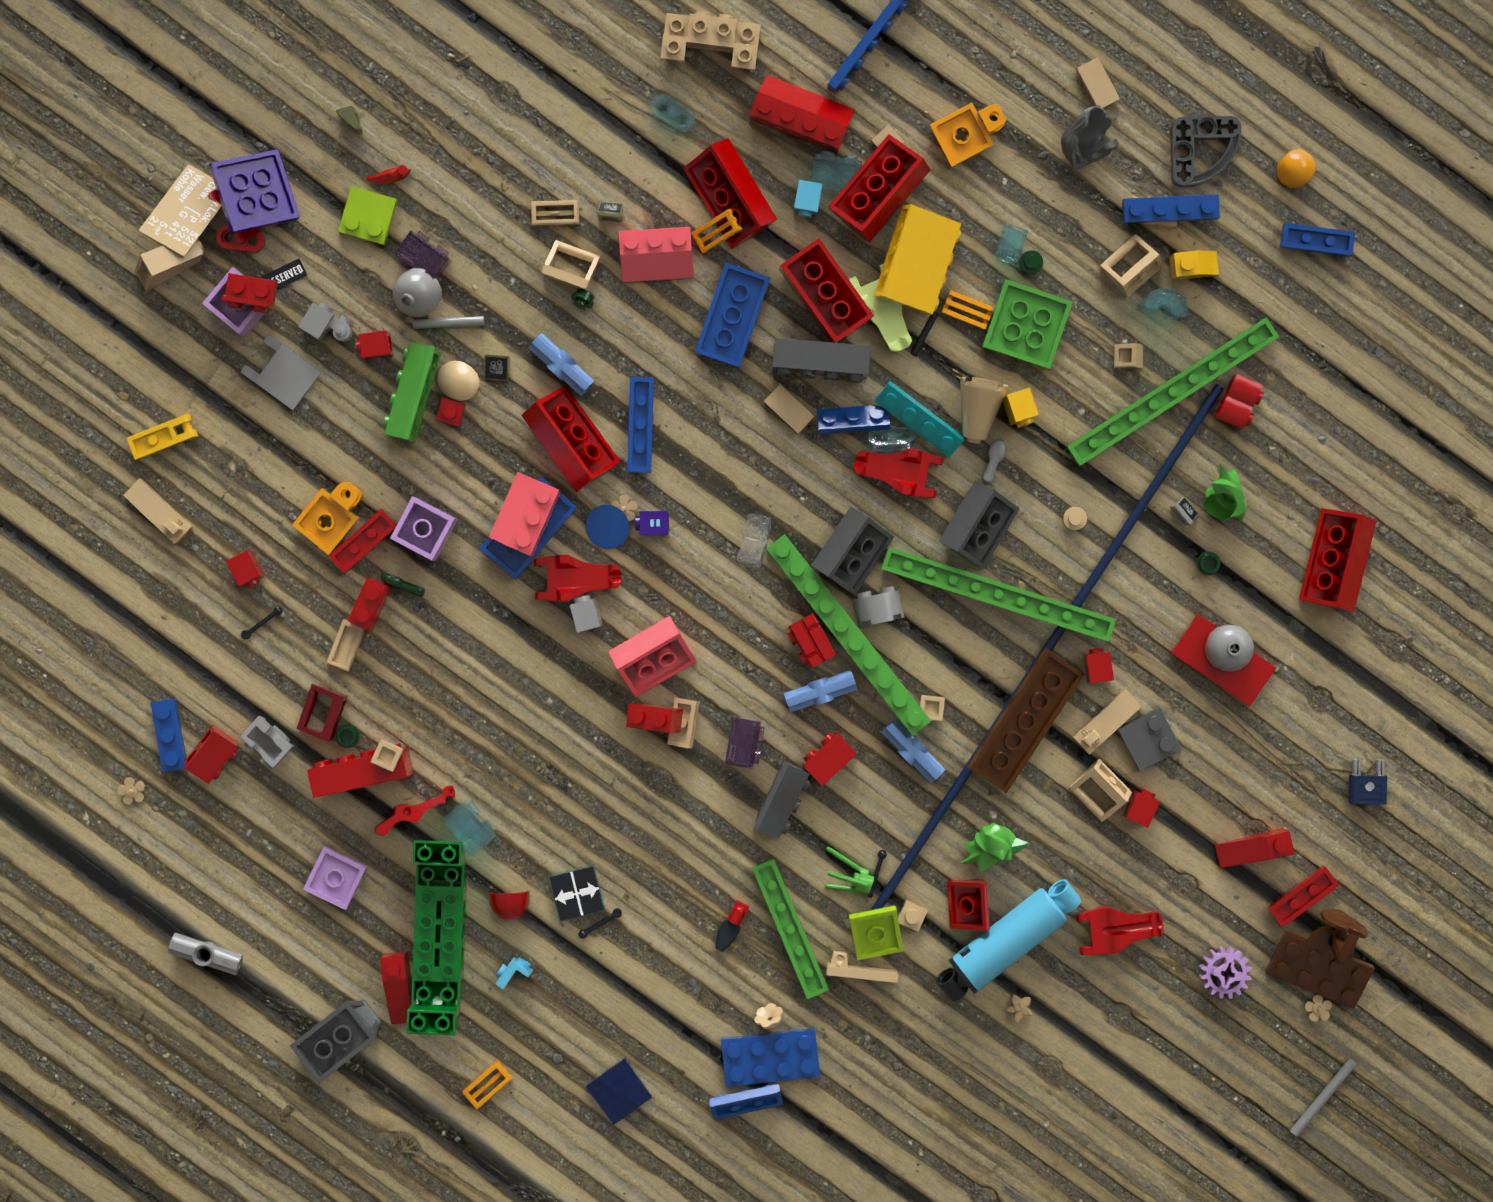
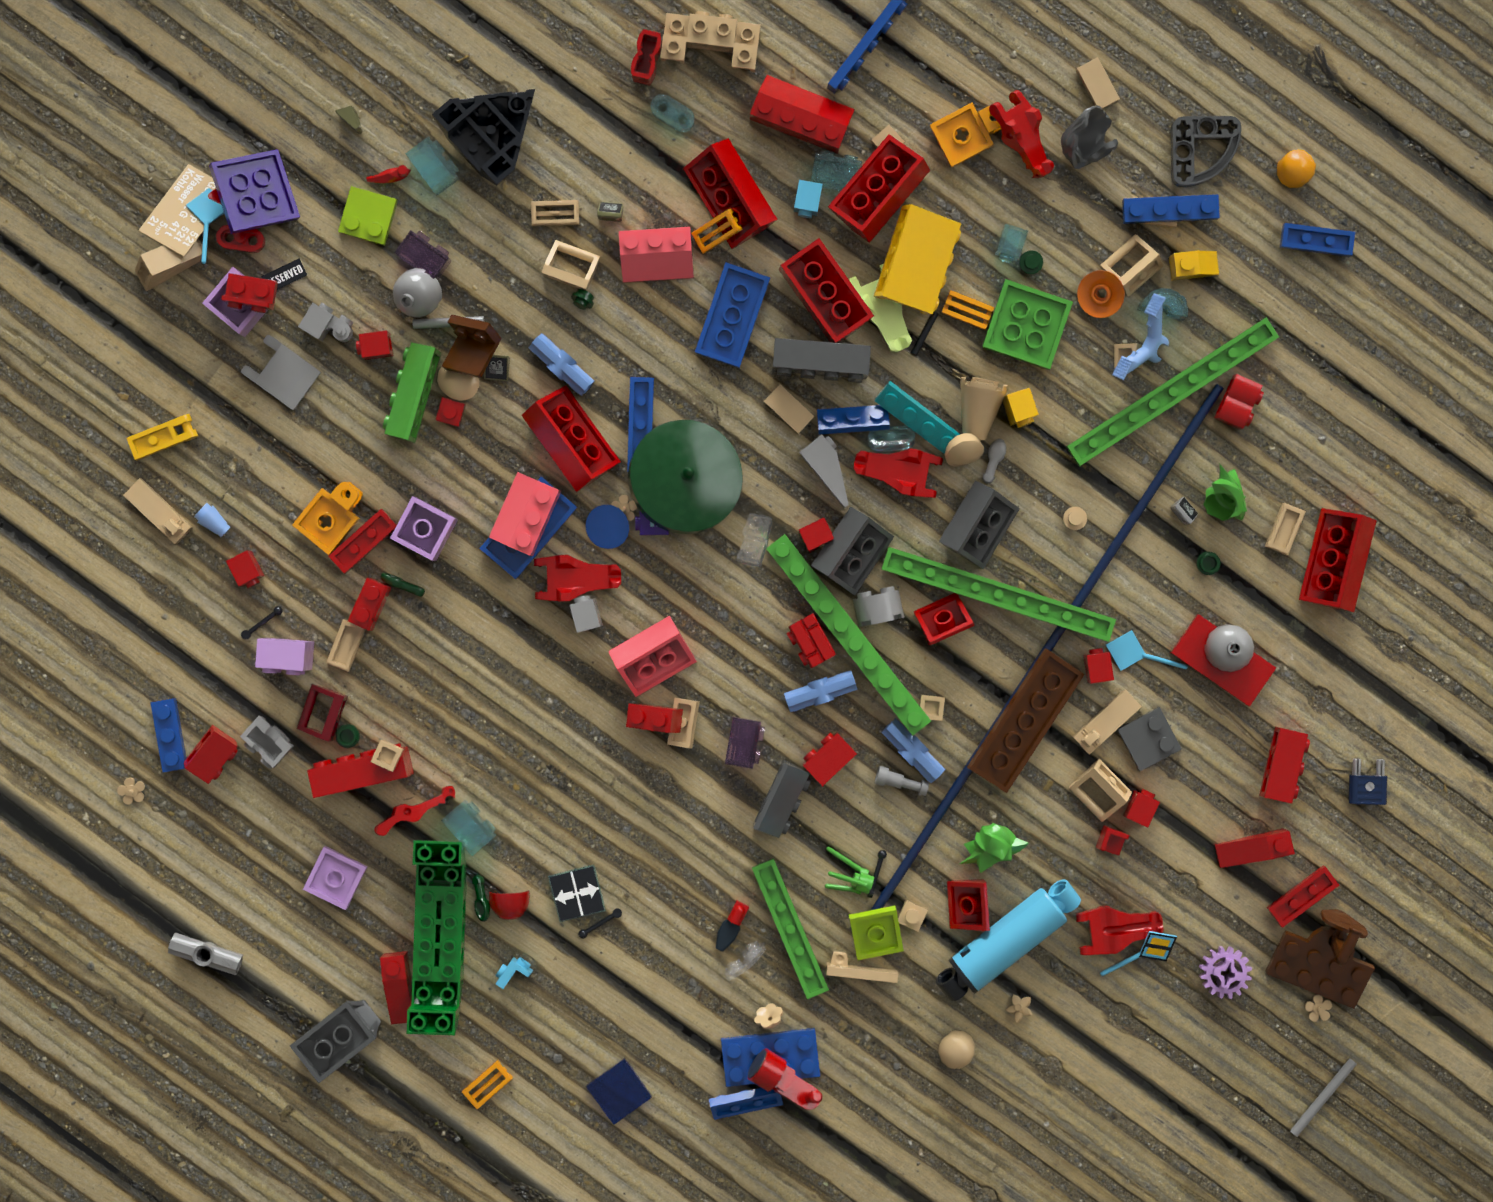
(206, 212): none -> medium azure piece
(212, 520): none -> light blue cone
(284, 654): none -> lavender brick
(432, 166): none -> clear light blue brick
(473, 346): none -> reddish brown bracket
(481, 904): none -> dark green piece
(487, 130): none -> black wedge
(644, 62): none -> red brick
(685, 476): none -> dark green container
(751, 956): none -> clear slope
(772, 1073): none -> red piece
(816, 534): none -> red panel
(825, 464): none -> light grey slope
(893, 779): none -> light grey piece
(943, 618): none -> red slope
(956, 1049): none -> tan hair
(963, 450): none -> tan hat
(1021, 132): none -> red animal
(1089, 296): none -> orange dish
(1111, 840): none -> red panel
(1127, 651): none -> medium azure piece
(1151, 344): none -> light blue piece
(1156, 946): none -> piece
(1284, 765): none -> red brick
(1285, 529): none -> tan tile

